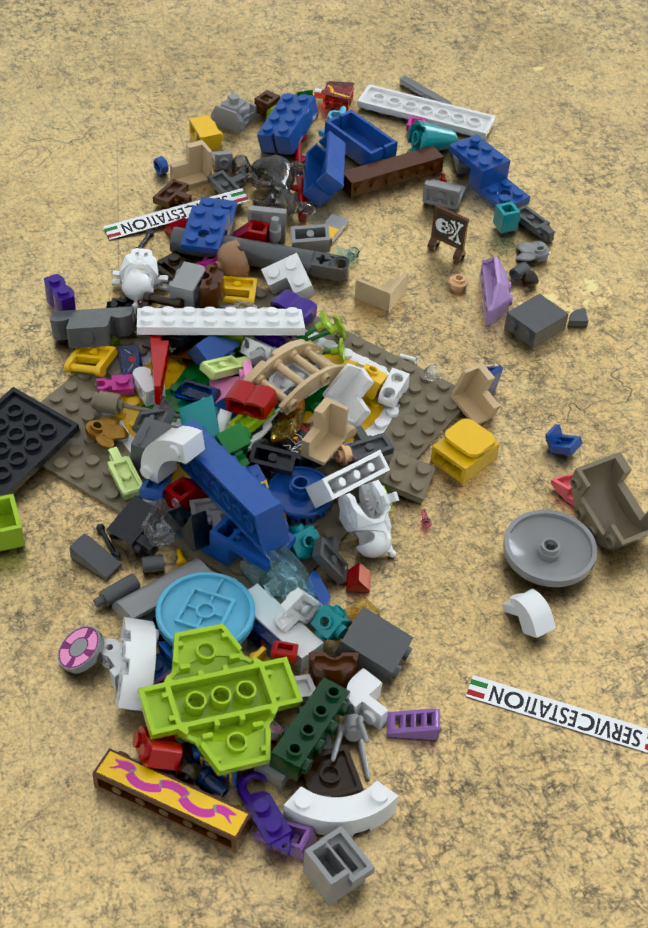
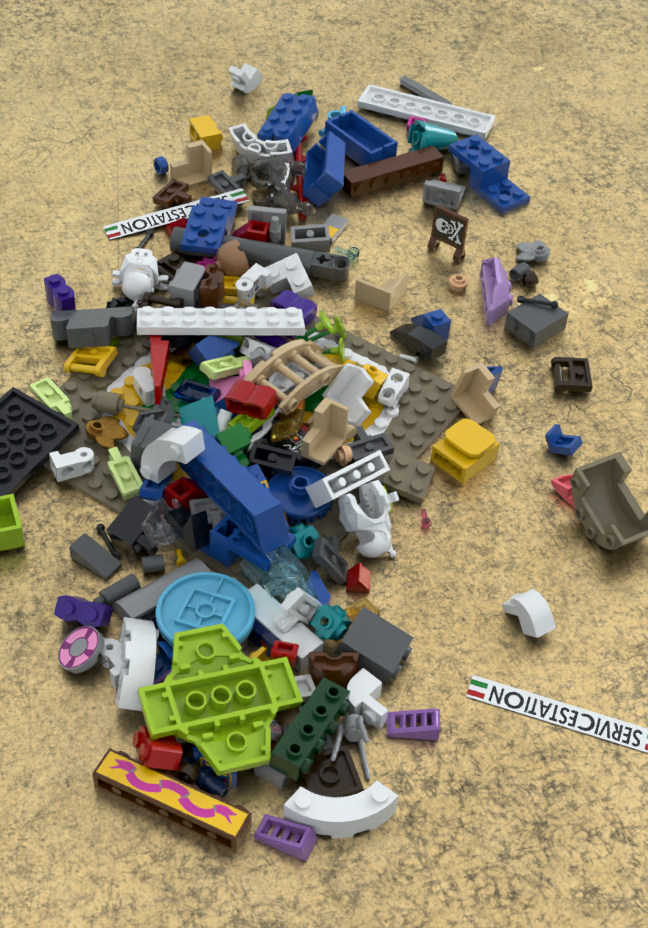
(52, 396): none -> yellowish green hinge
(72, 463): none -> white leg
(79, 609): none -> dark purple brick
(119, 384): dark pink plate -> none
(129, 358): clear blue tile -> none
(222, 159): light grey bracket -> none
(234, 113): light grey brick -> none
(246, 78): none -> white brick
(252, 281): none -> white leg
(254, 149): none -> white brick
(263, 102): reddish brown brick -> none
(266, 815): dark purple plate -> none
(336, 95): clear red torso -> none
(336, 865): light grey plate -> none
(420, 340): none -> black slope
(432, 372): clear hinge -> none
(435, 321): none -> blue slope
(506, 217): teal brick -> none
(521, 299): none -> black hinge
(536, 224): dark grey hinge -> none
(550, 548): light grey dish -> none
(578, 318): dark grey tile -> none
(578, 374): none -> dark brown plate

